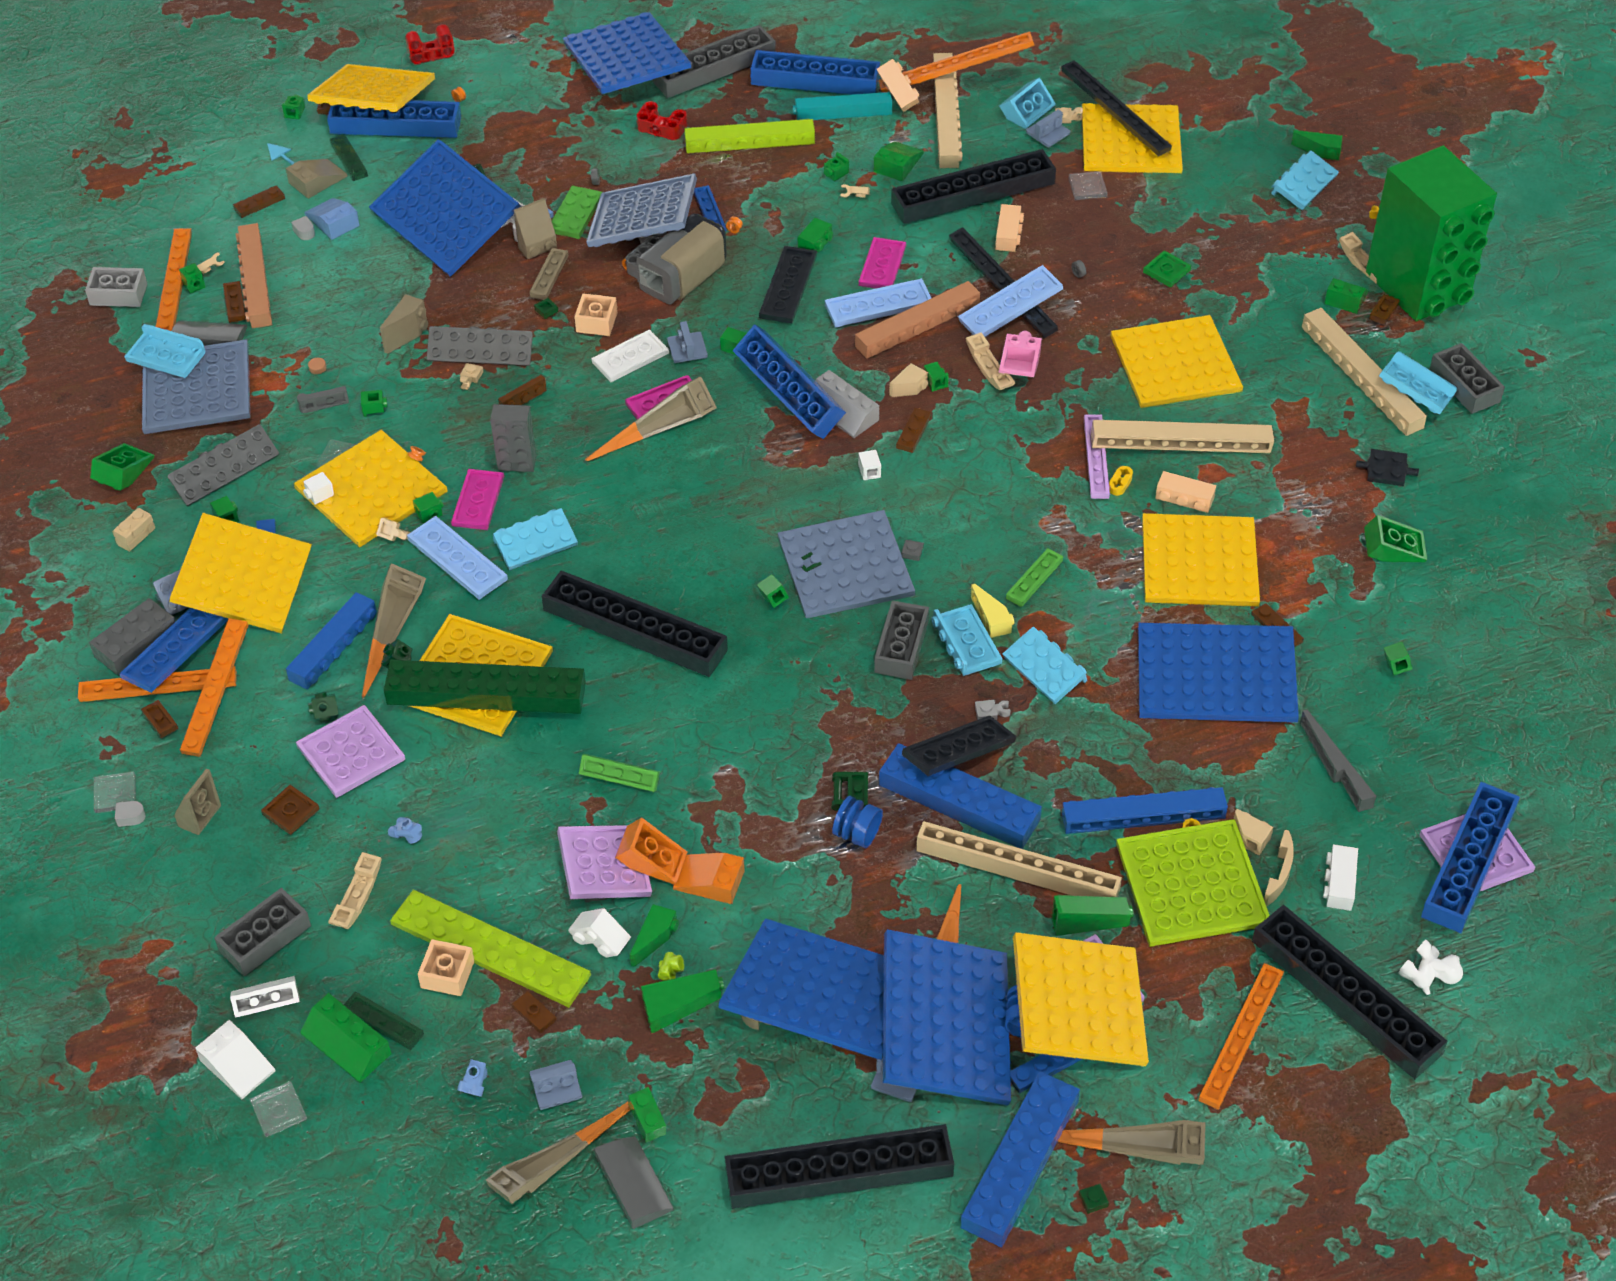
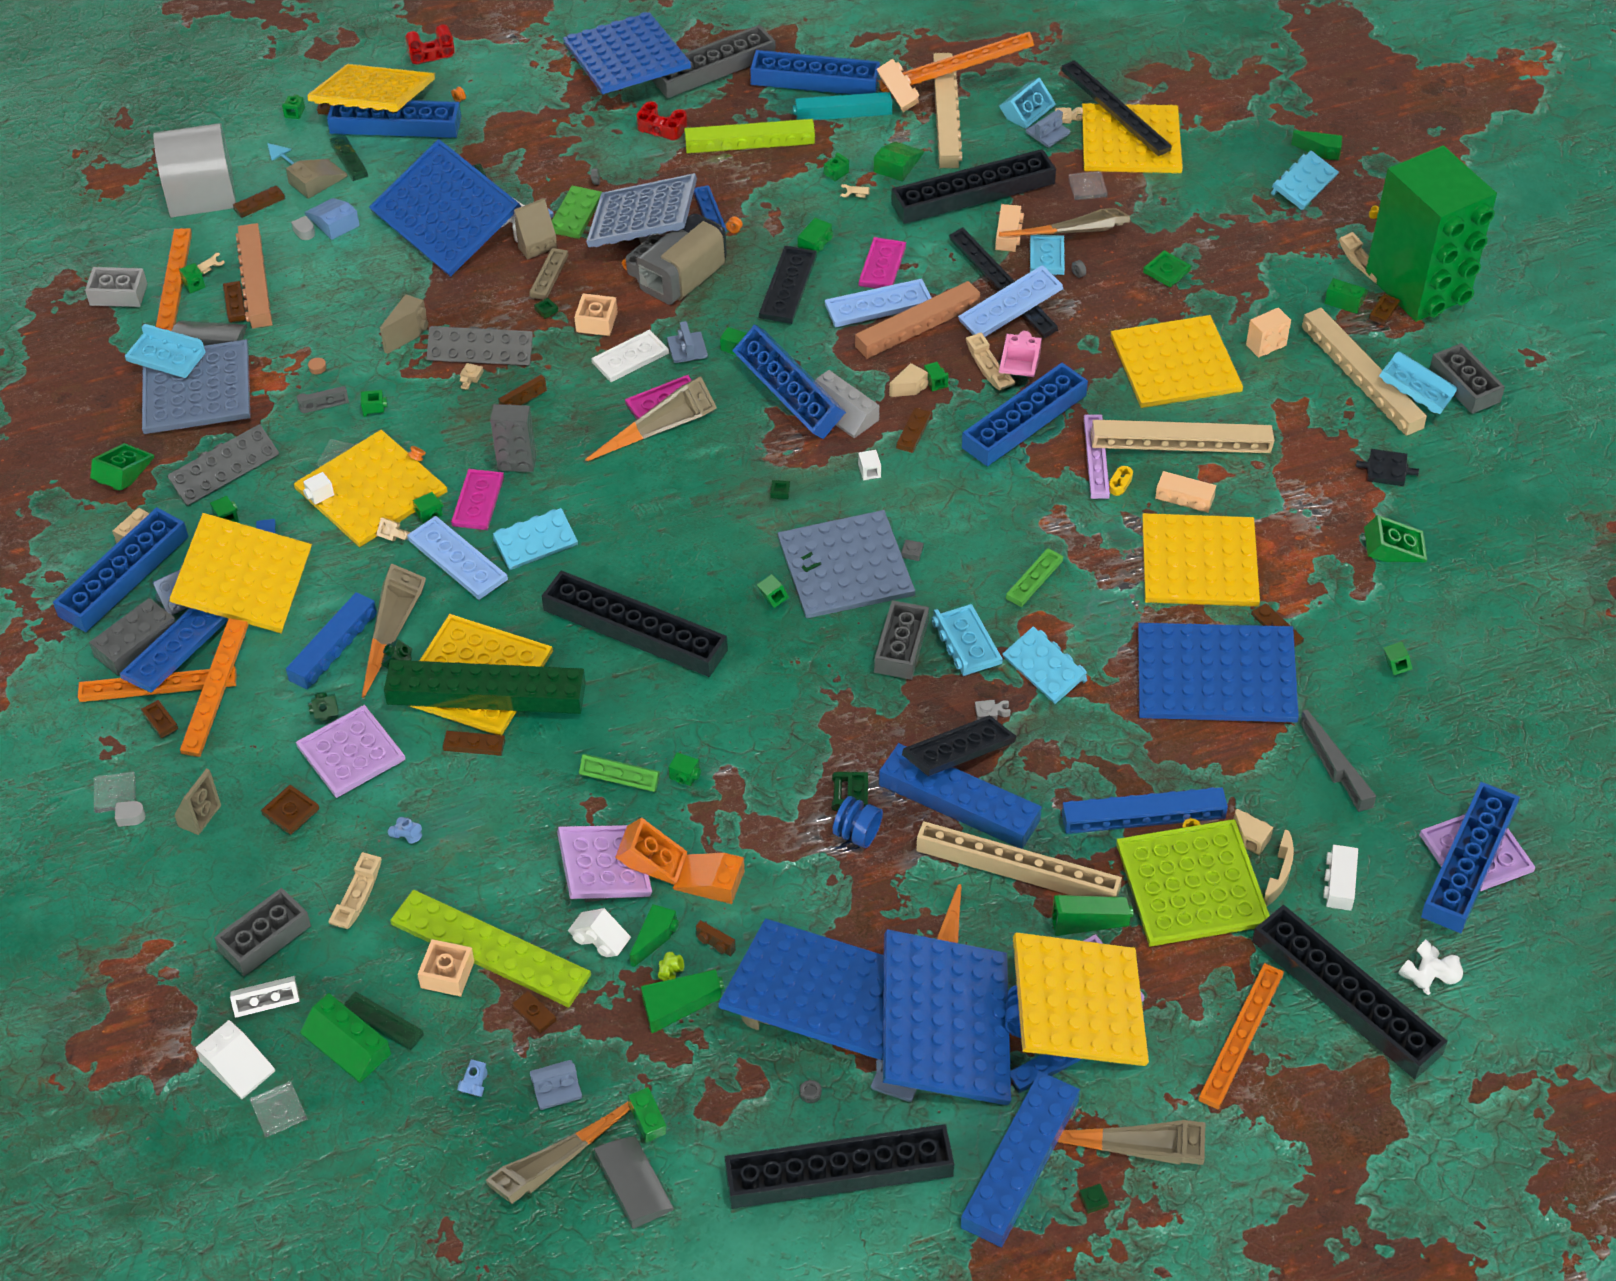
(120, 569): none -> blue brick
(195, 169): none -> light grey brick
(474, 743): none -> reddish brown plate
(684, 769): none -> green brick
(715, 938): none -> reddish brown plate
(780, 489): none -> dark green plate
(810, 1091): none -> dark grey tile
(992, 613): light yellow slope -> none
(1024, 414): none -> blue brick
(1047, 251): none -> medium azure plate
(1096, 221): none -> dark tan plate
(1268, 332): none -> light nougat brick

